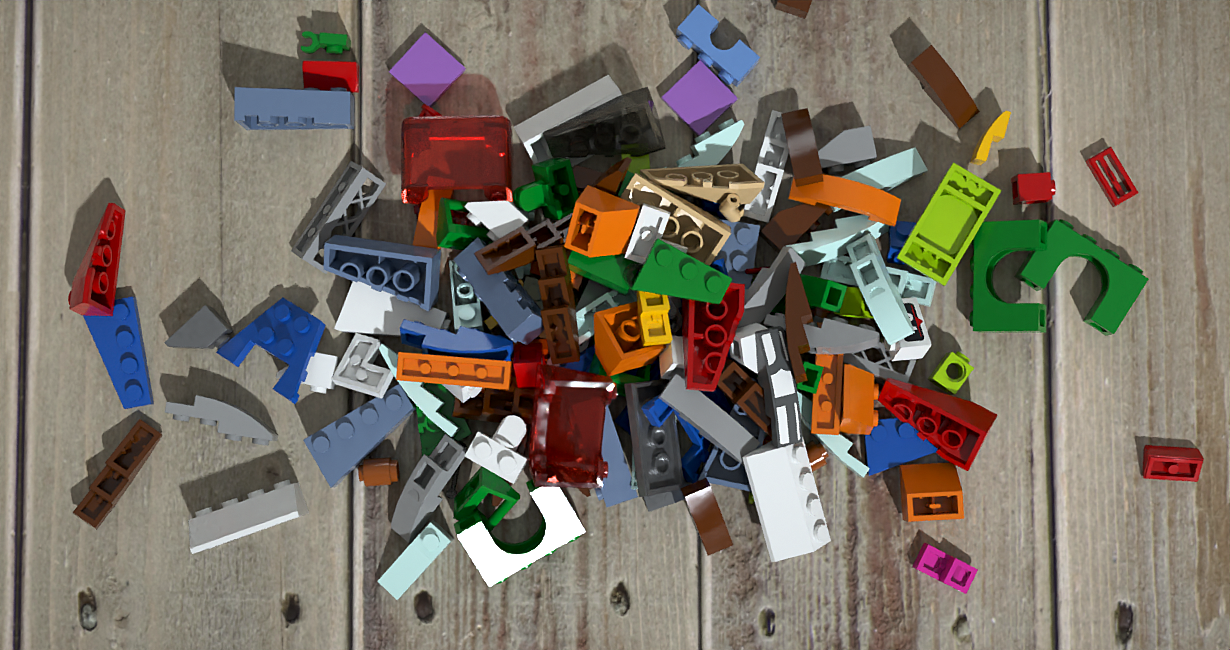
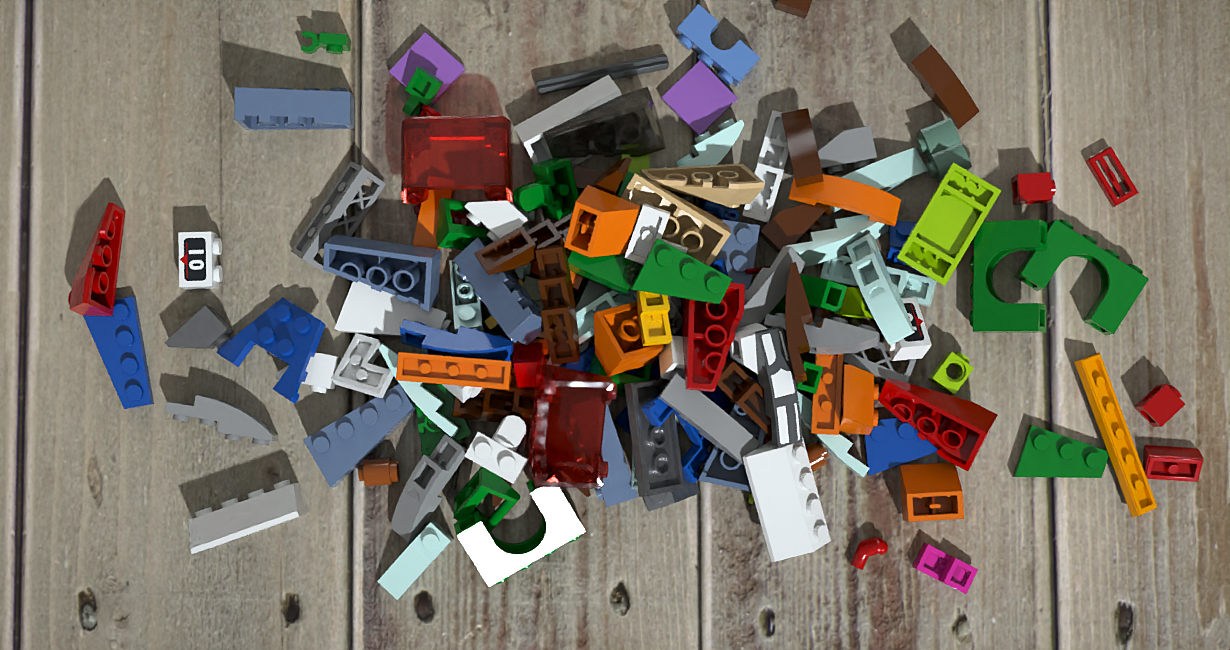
(118, 474): reddish brown slope -> none
(199, 260): none -> white brick
(330, 75): red slope -> none
(423, 90): none -> green plate
(591, 75): none -> dark grey axle
(707, 516): reddish brown slope -> none
(730, 209): tan arm -> none
(868, 548): none -> red arm
(942, 148): none -> sand green brick
(995, 133): yellow slope -> none
(1058, 456): none -> green wing
(1115, 434): none -> light orange tile
(1160, 404): none -> red brick

